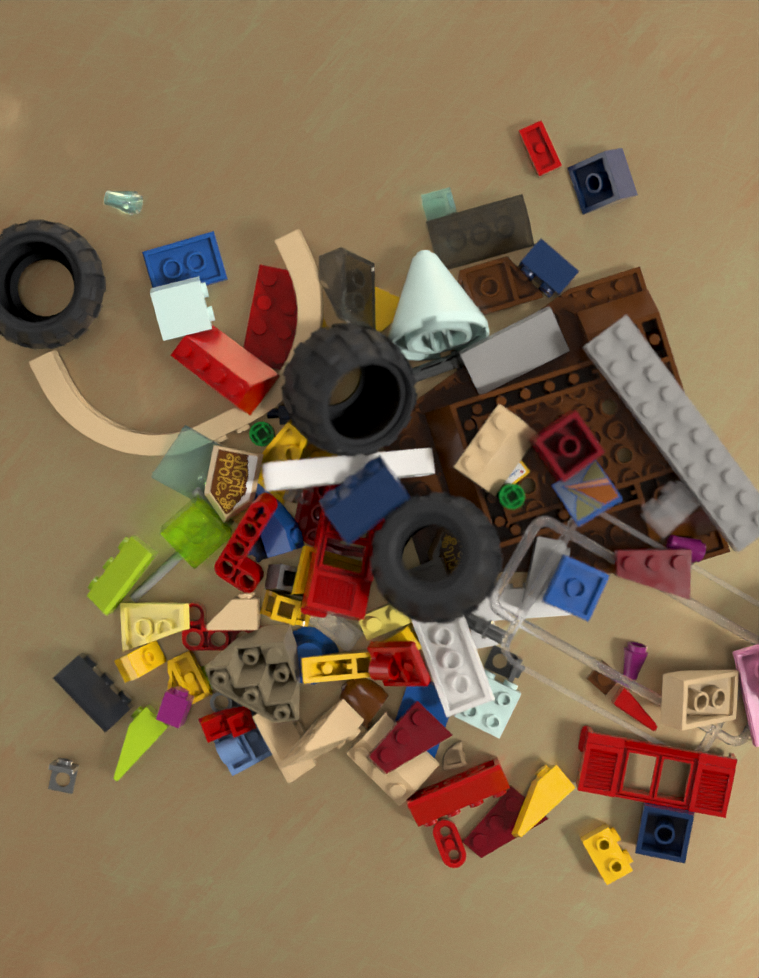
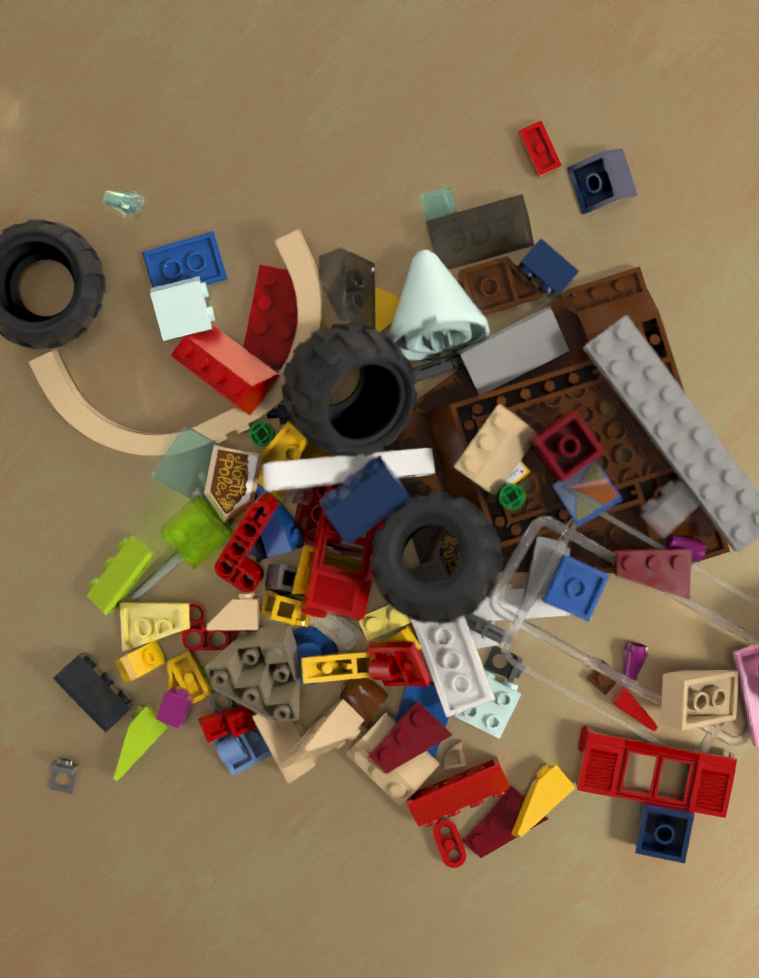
(606, 853): yellow brick -> none

